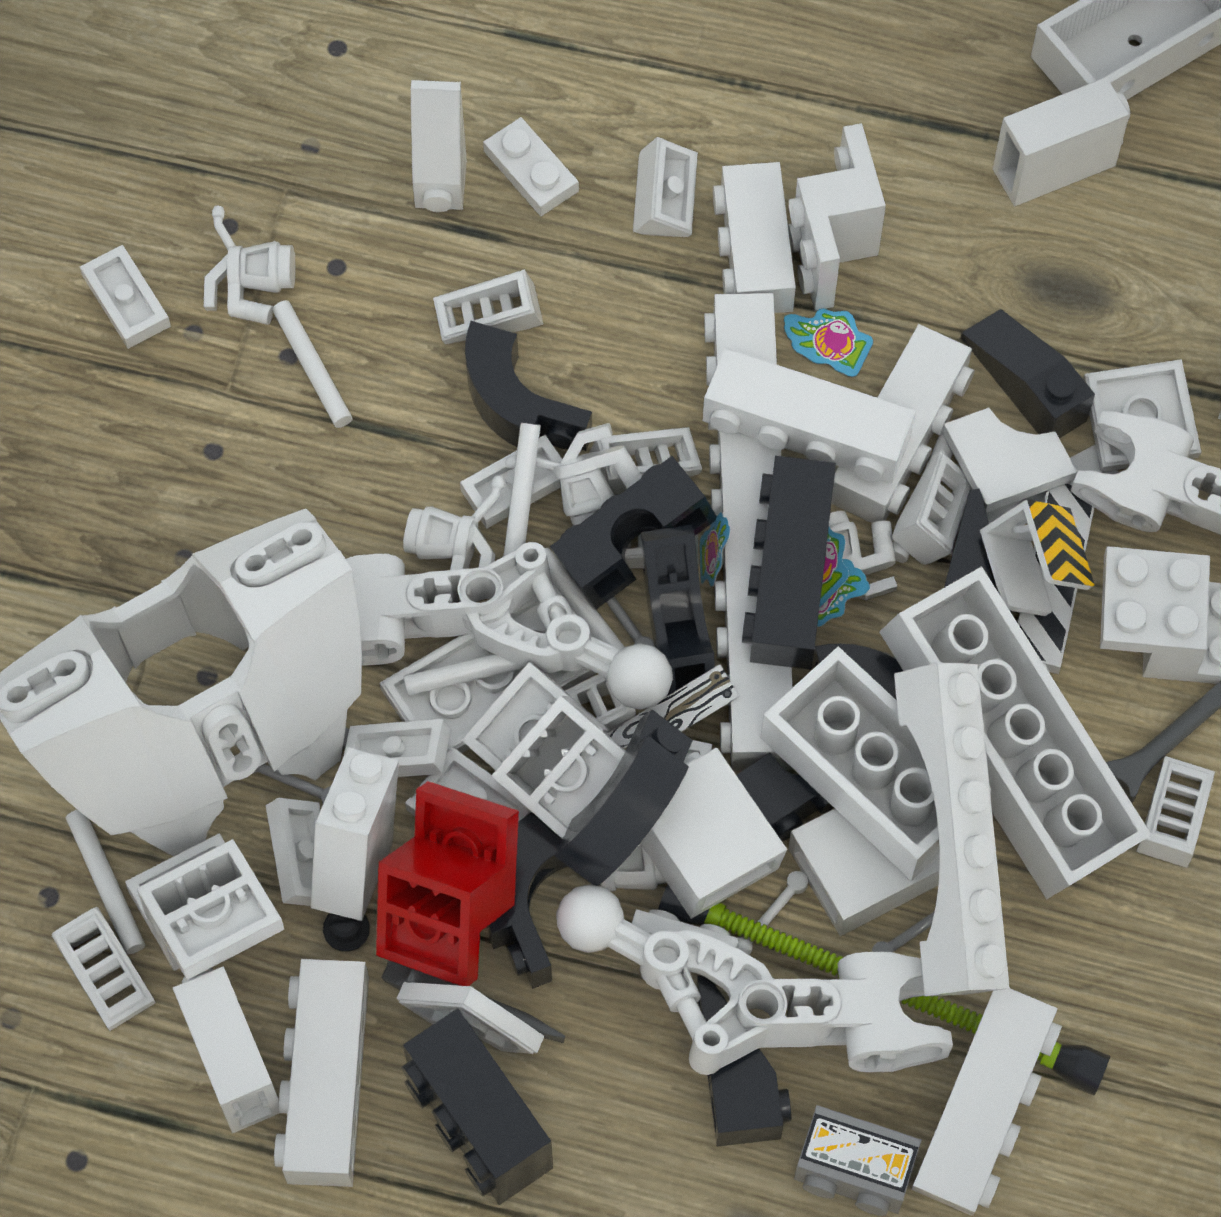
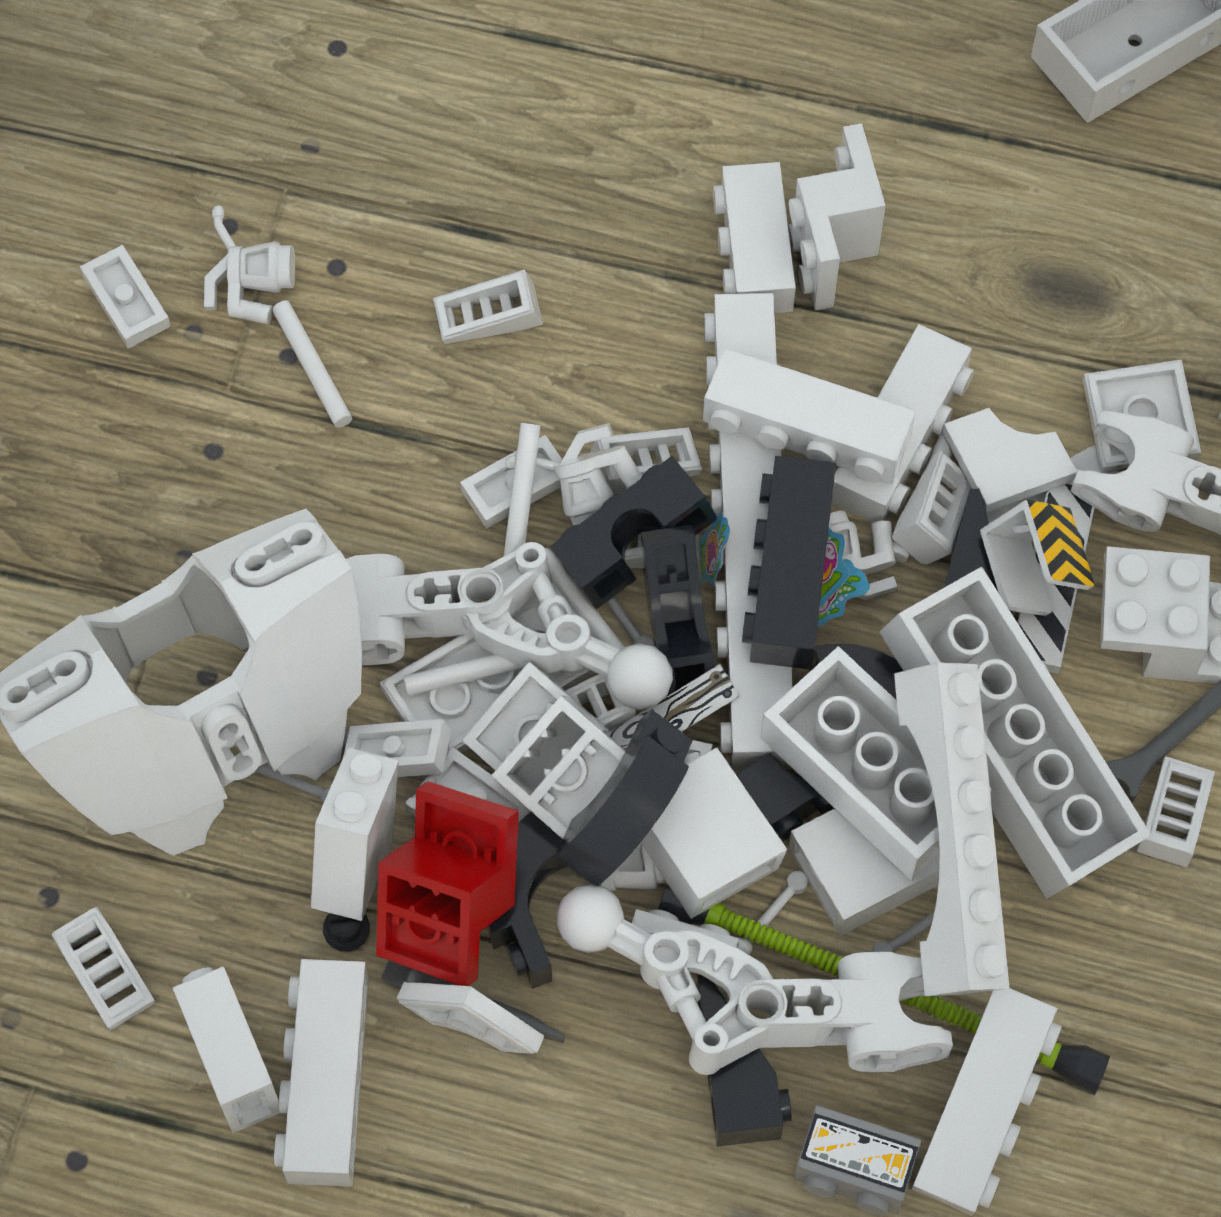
(105, 882): white bar -> none
(204, 906): white bracket -> none
(293, 846): white plate -> none
(437, 145): white slope -> none
(443, 535): white piece -> none
(476, 1108): black brick -> none
(505, 400): black arch -> none
(531, 166): white plate -> none
(665, 190): white slope -> none
(829, 340): sticker -> none
(1031, 374): black slope -> none
(1061, 141): white brick -> none

